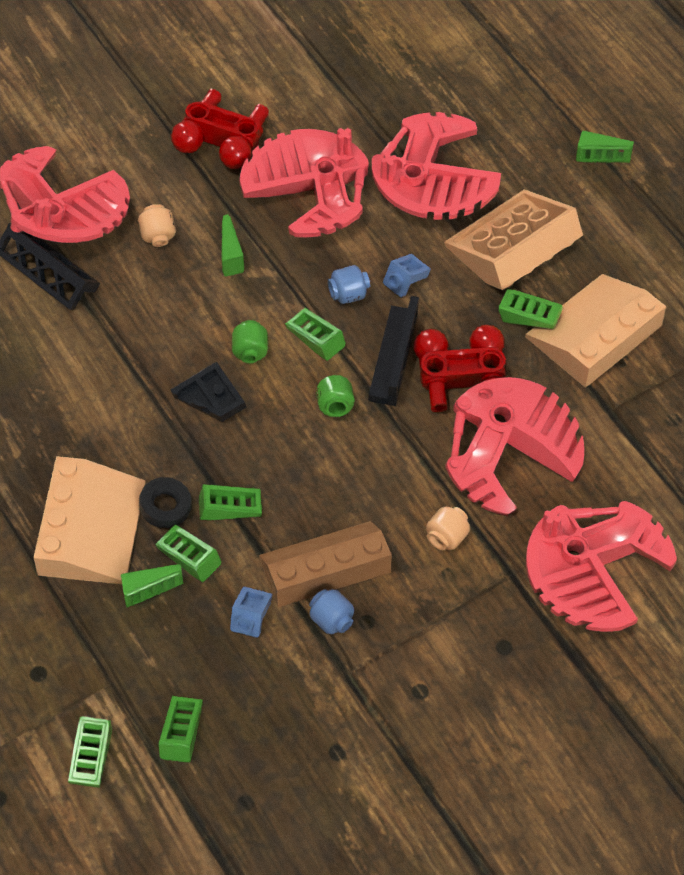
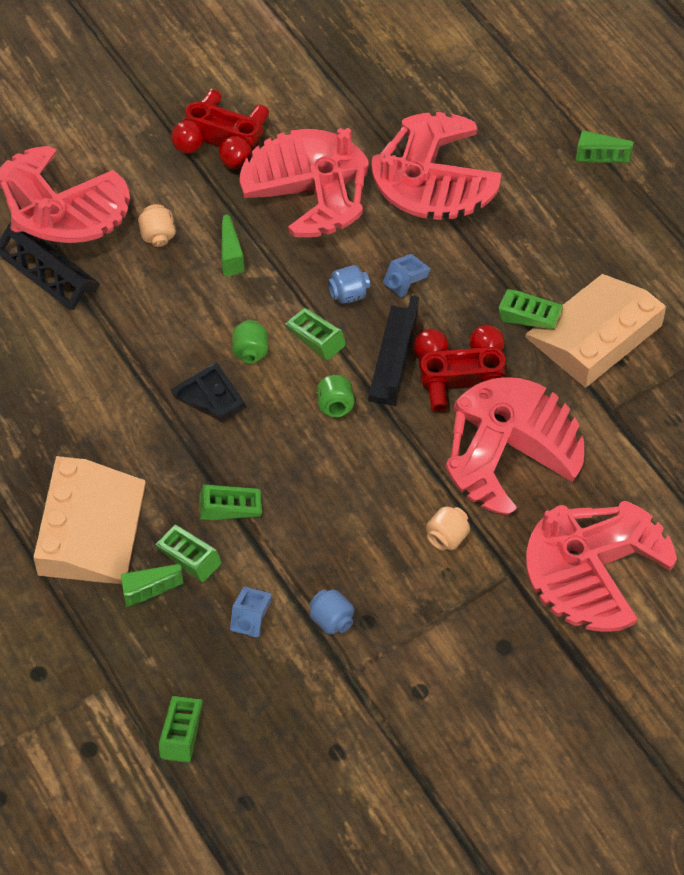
(95, 732): bright green slope -> none
(161, 518): black tyre -> none
(326, 563): medium nougat slope -> none
(516, 238): light nougat slope -> none

